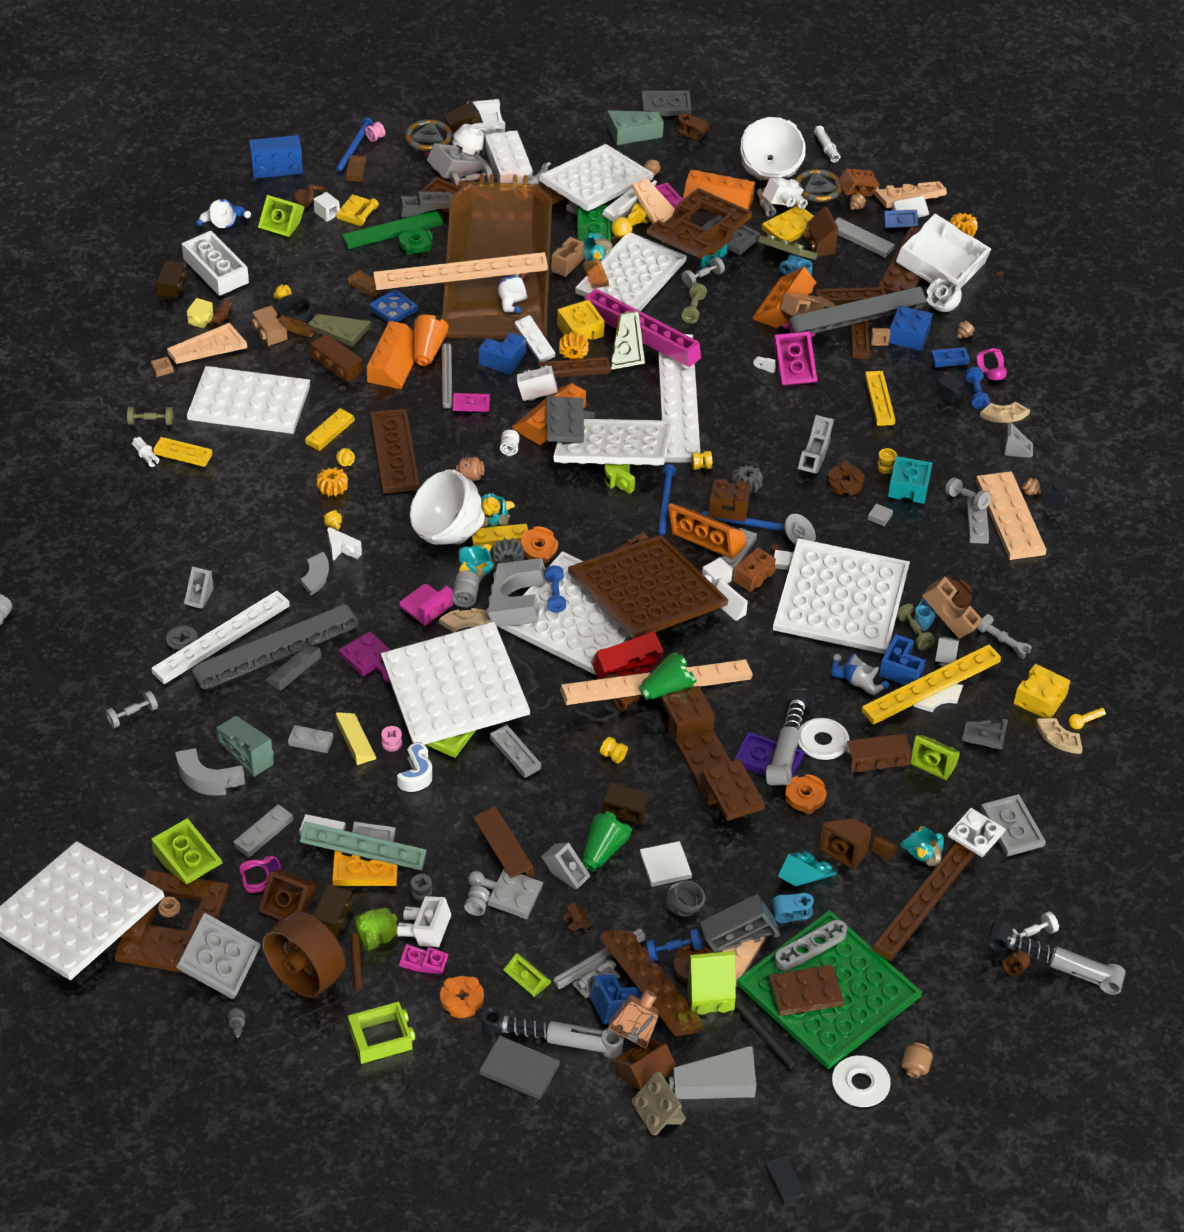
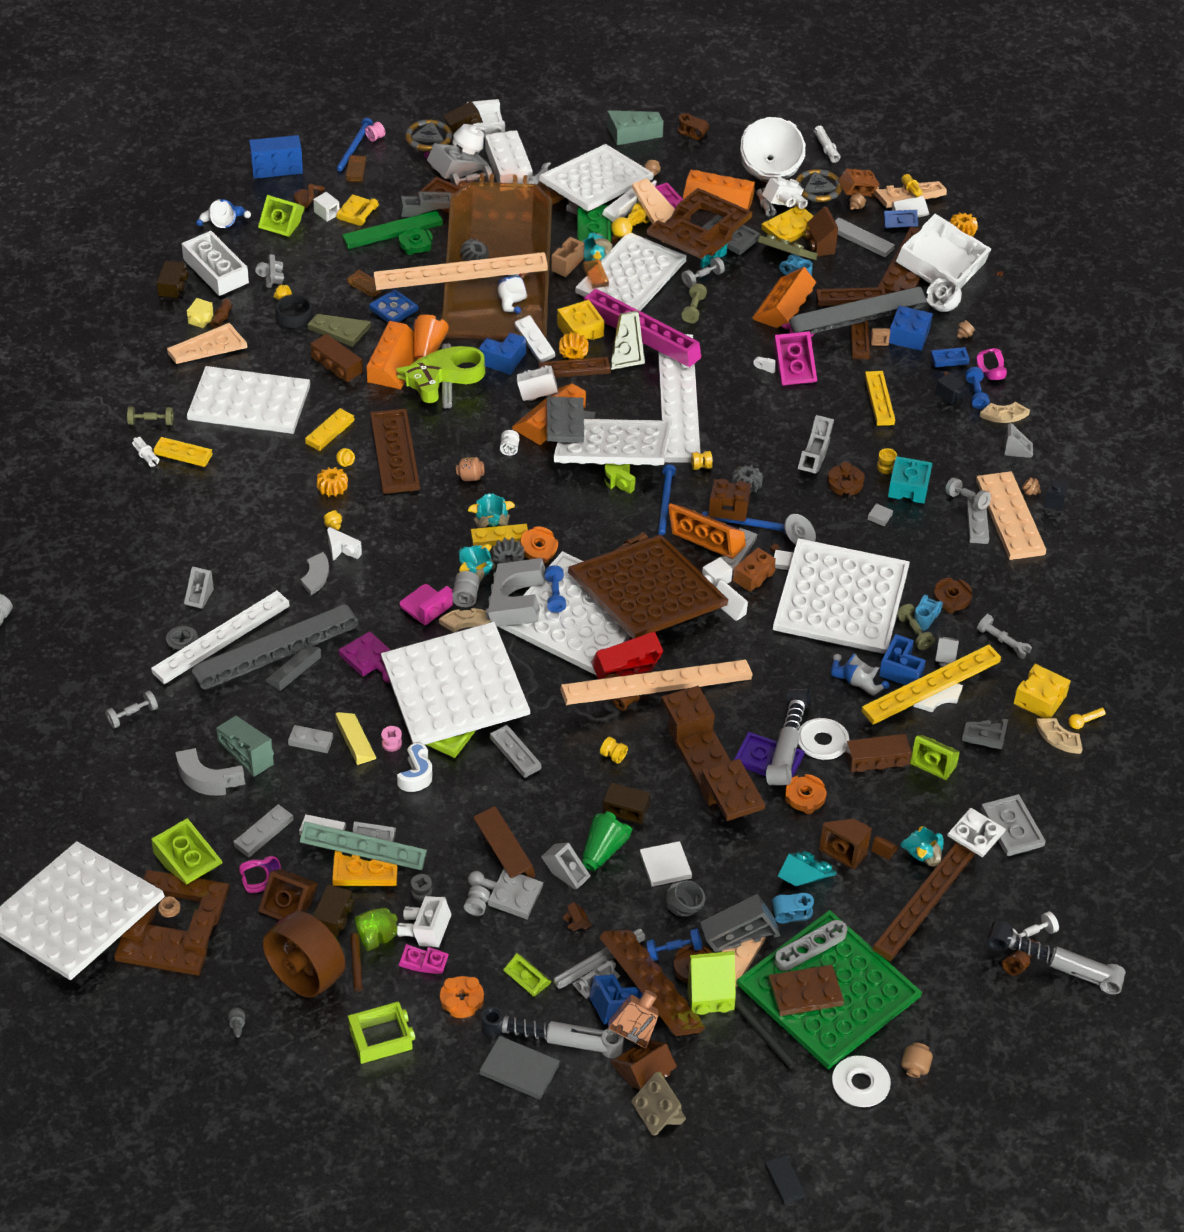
(162, 366): medium nougat tile -> none
(218, 955): light grey plate -> none
(268, 326): medium nougat brick -> none
(271, 271): none -> light grey hips
(296, 326): clear orange tile -> none
(442, 366): none -> lime animal
(446, 509): white rock -> none
(471, 402): dark pink plate -> none
(473, 250): none -> dark grey gear
(490, 506): yellow plate -> none
(666, 102): dark grey plate -> none
(667, 678): green cone -> none
(716, 1077): light grey slope -> none
(798, 304): medium nougat arch -> none
(911, 185): none -> yellow axle
(959, 620): medium nougat arch -> none

